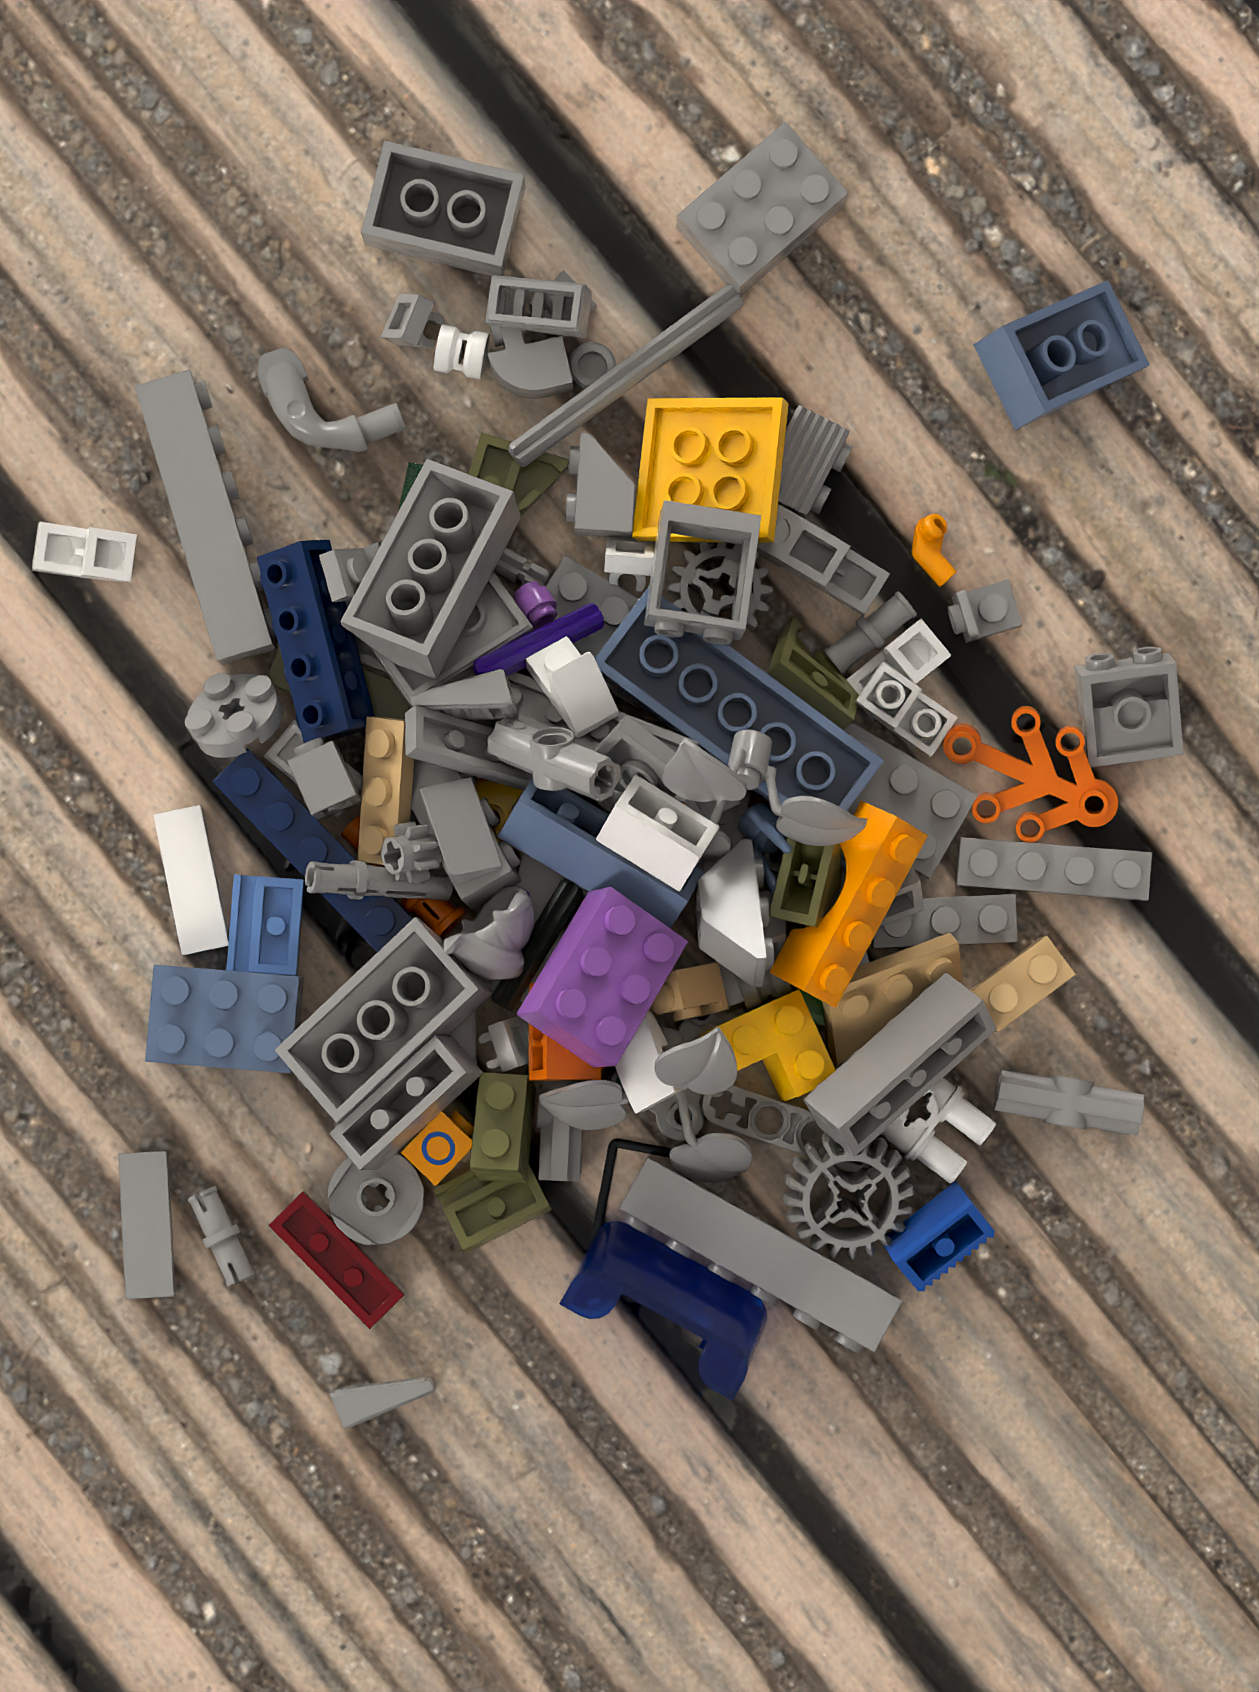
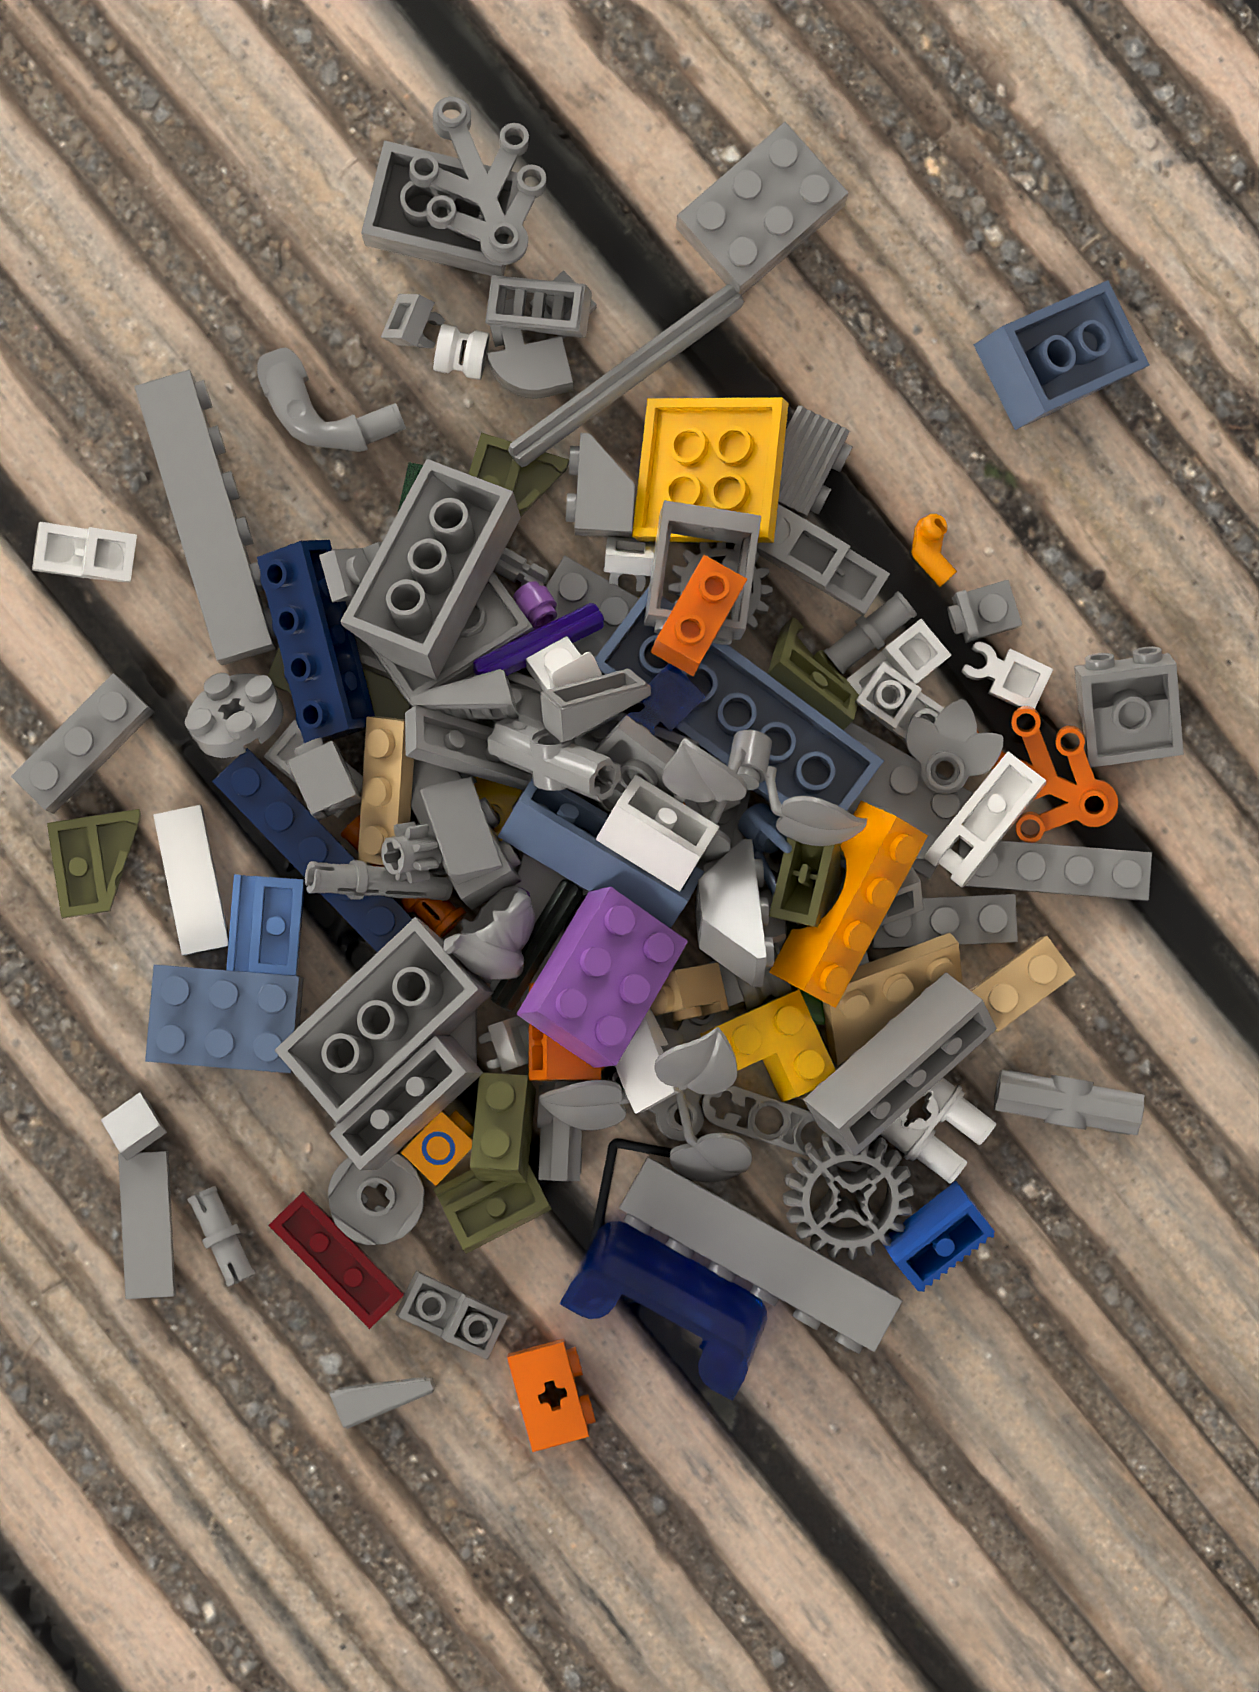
(82, 744): none -> light grey brick
(91, 859): none -> olive wing
(133, 1126): none -> tile
(451, 1315): none -> light grey slope
(479, 187): none -> light grey plant
(546, 1423): none -> orange brick
(589, 702): none -> light grey slope
(590, 363): light grey tile -> none
(670, 700): none -> clear blue plate
(698, 615): none -> orange brick
(952, 740): none -> light grey plate
(986, 817): none -> white plate
(1015, 678): none -> white plate

